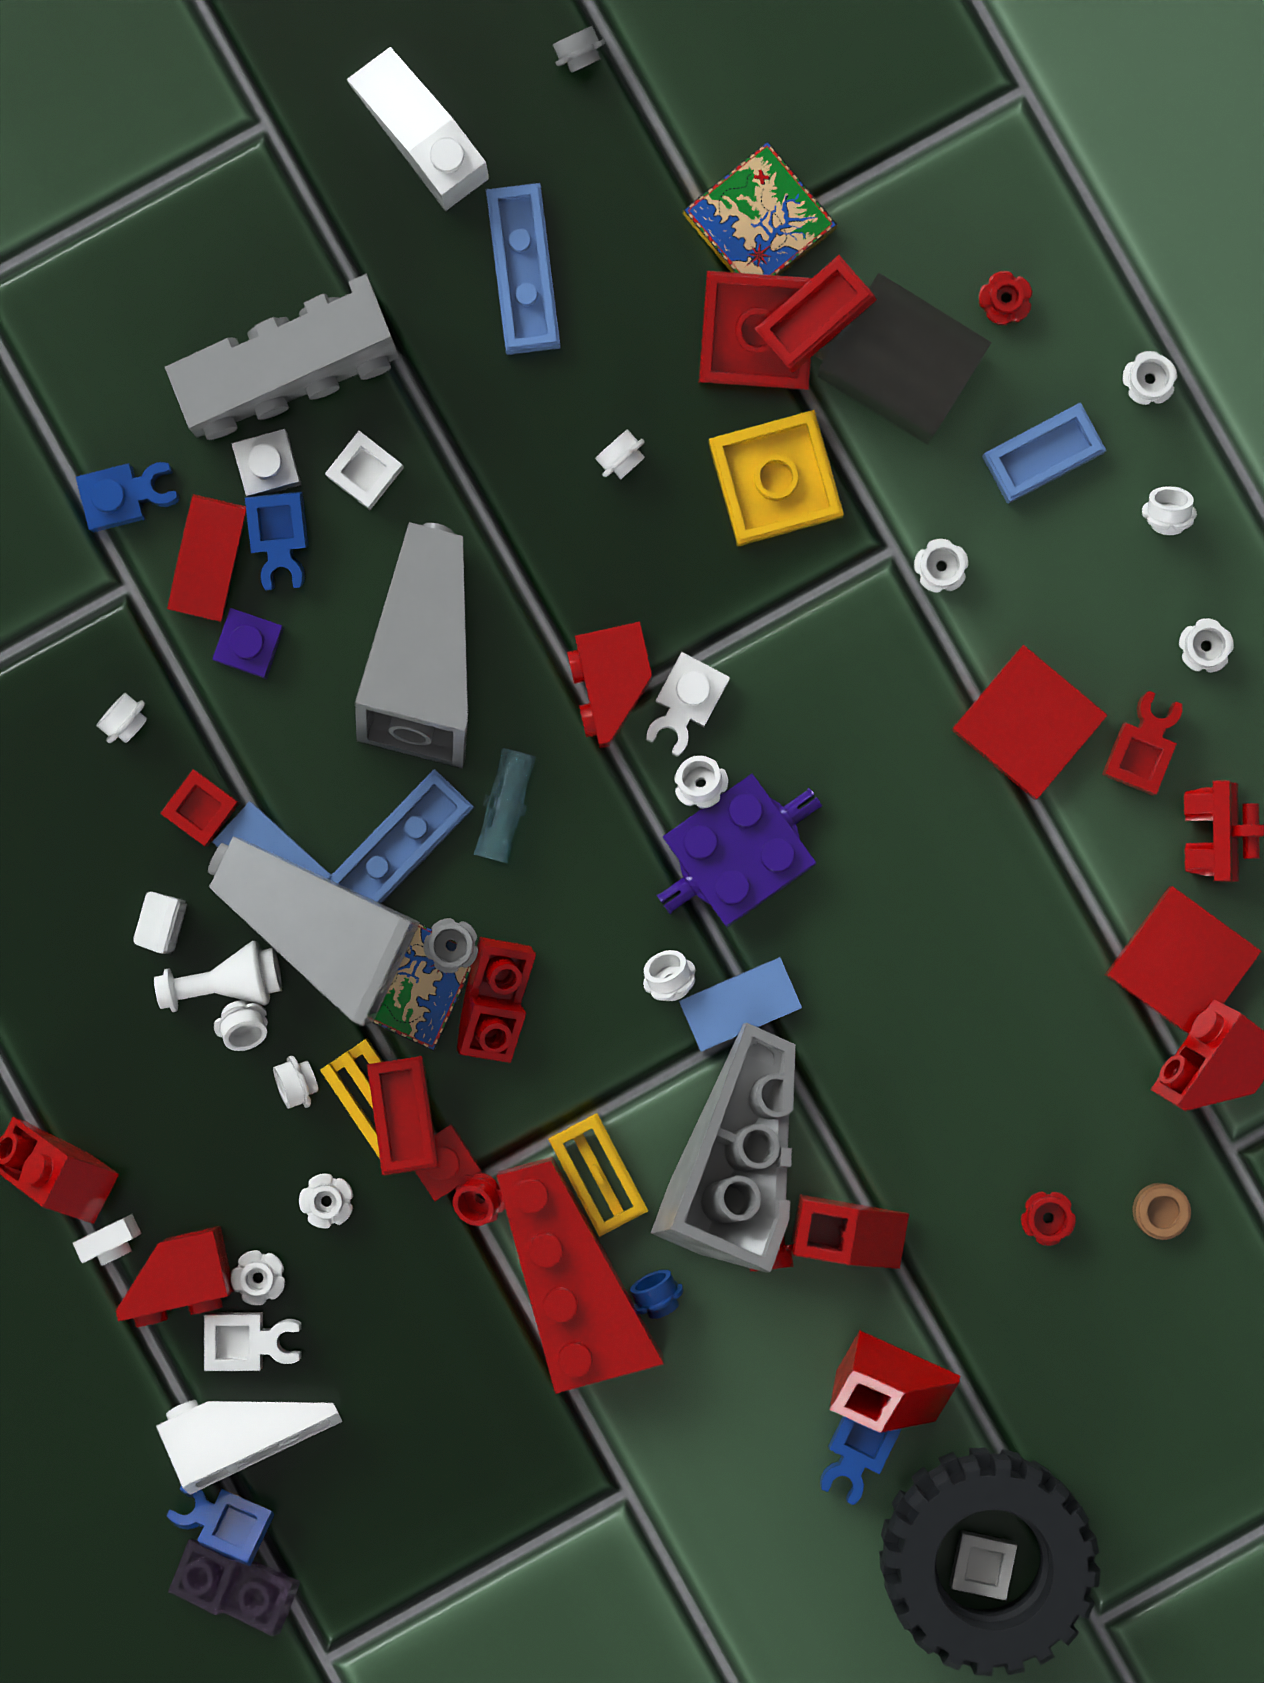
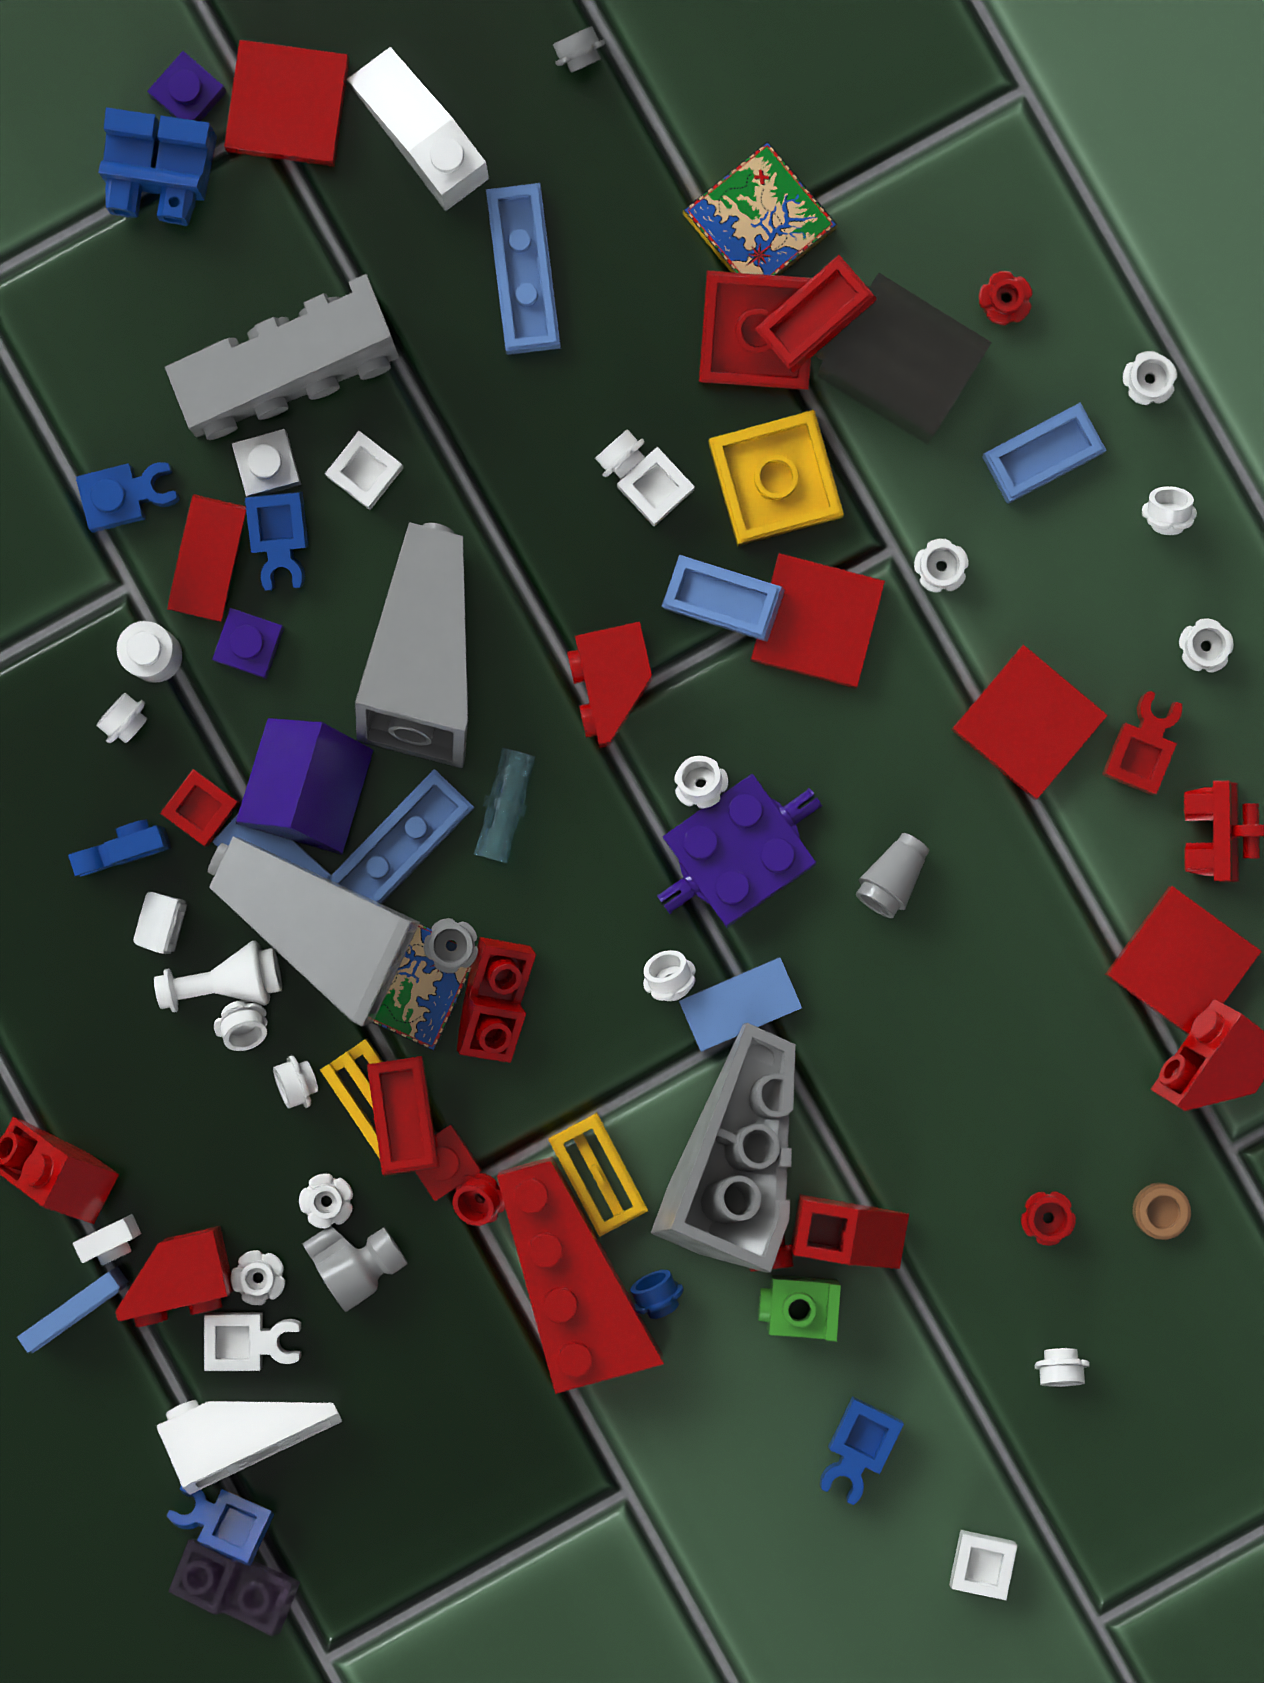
(73, 1310): none -> medium blue tile
(133, 842): none -> blue plate
(149, 651): none -> white brick
(158, 159): none -> blue hips
(186, 89): none -> dark purple plate
(286, 103): none -> red tile
(305, 783): none -> dark purple slope
(350, 1271): none -> light grey piece
(655, 486): none -> white plate
(689, 695): white plate -> none
(723, 598): none -> medium blue tile
(820, 621): none -> red tile
(823, 1300): none -> bright green brick
(889, 1386): red slope -> none
(893, 876): none -> light grey cone
(1029, 1623): black tyre -> none
(1061, 1368): none -> white plate

